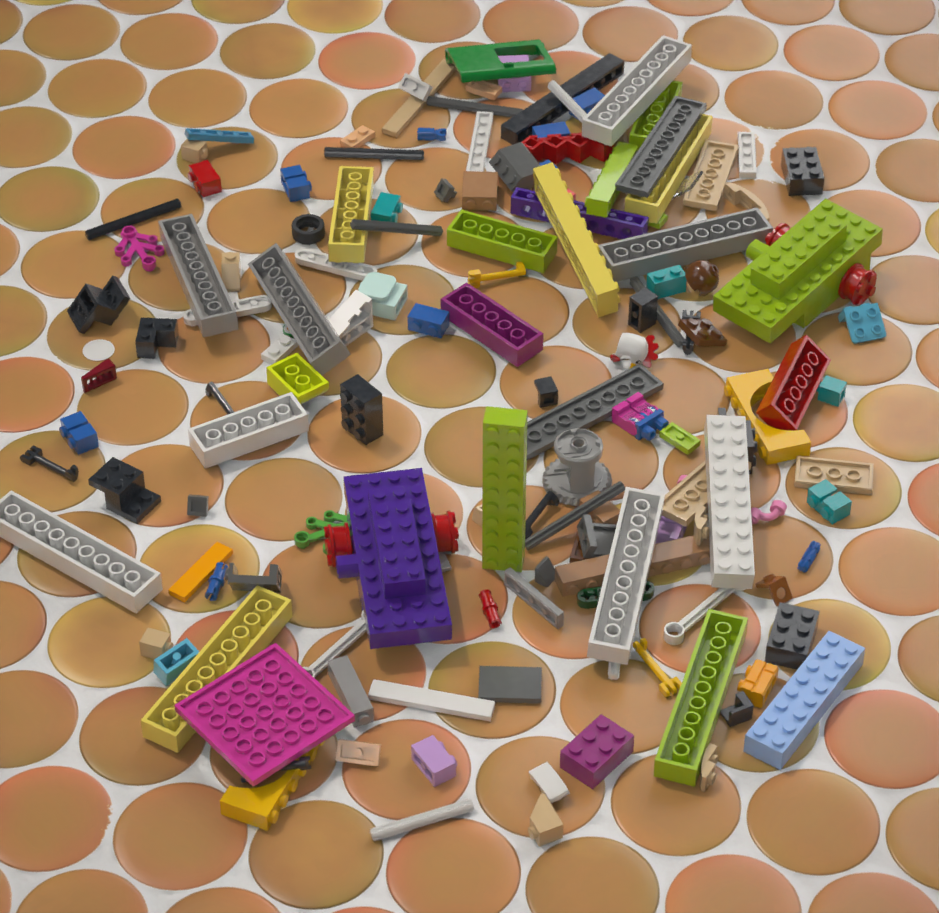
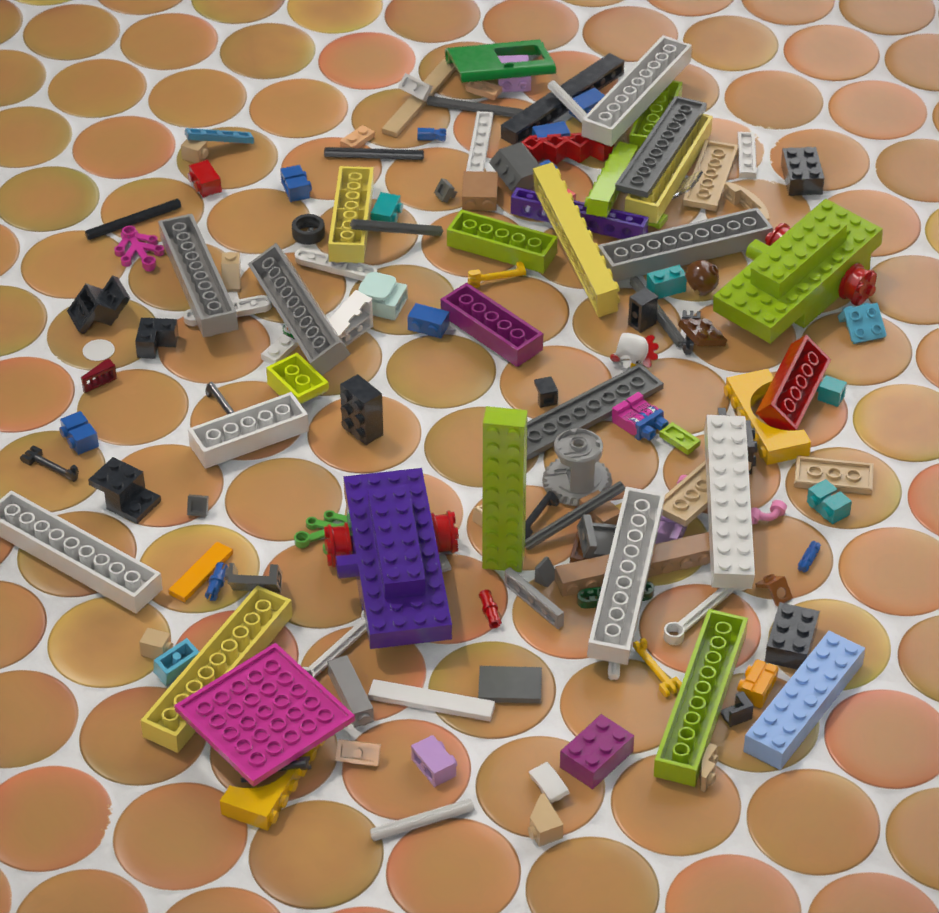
(701, 530): tan slope -> none

